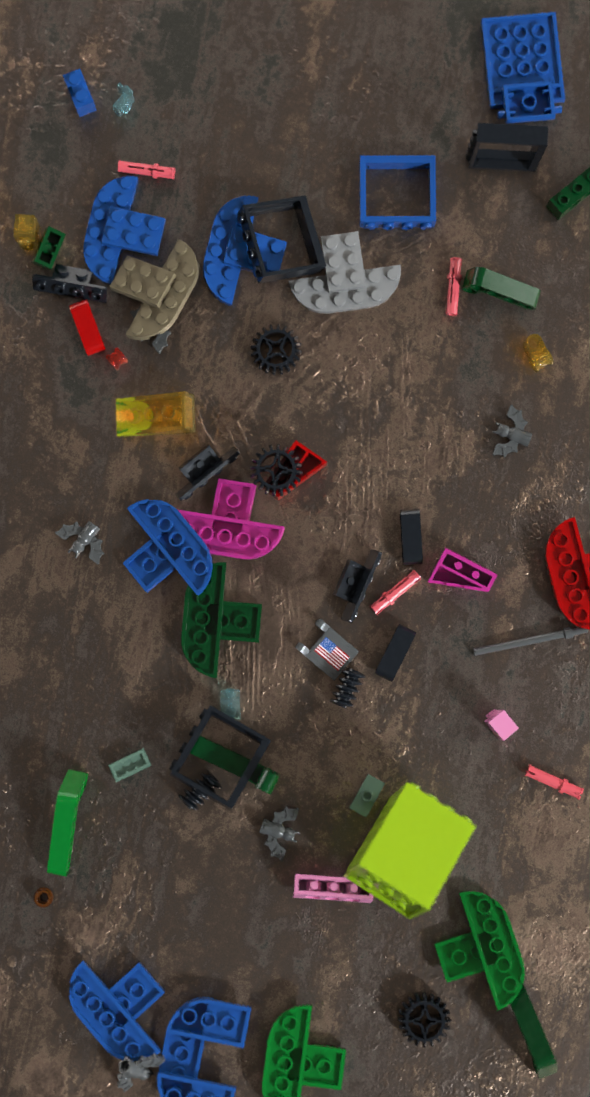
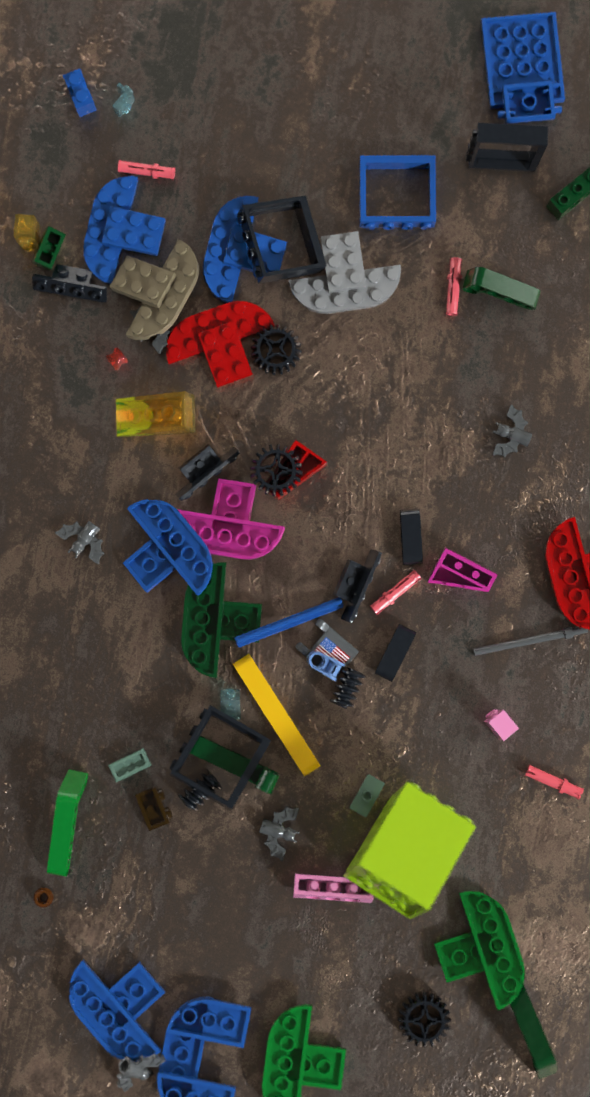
(87, 327): red beam -> none
(153, 808): none -> dark brown bracket
(218, 335): none -> red plate
(276, 715): none -> yellow beam
(289, 622): none -> blue axle
(328, 666): none -> medium blue piece
(538, 353): clear yellow piece -> none

